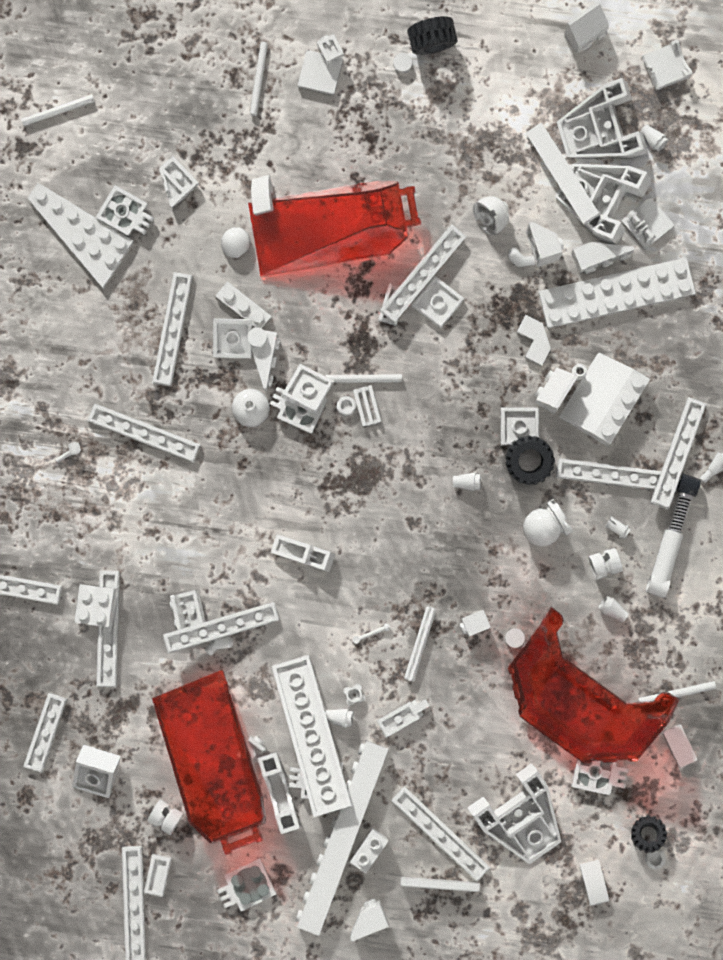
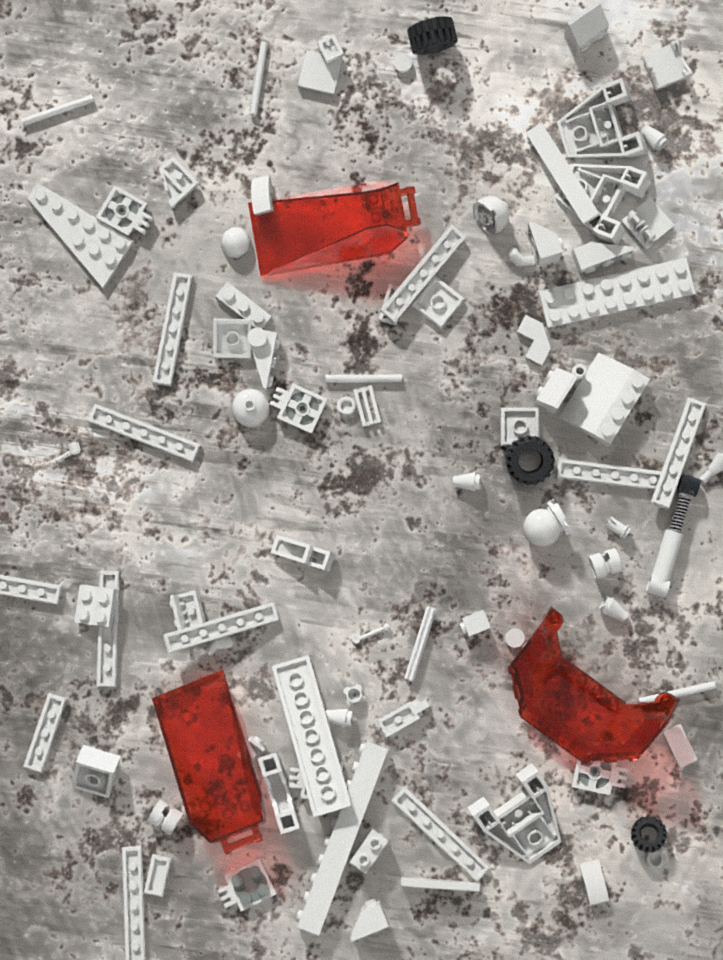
(307, 389): white tile -> none

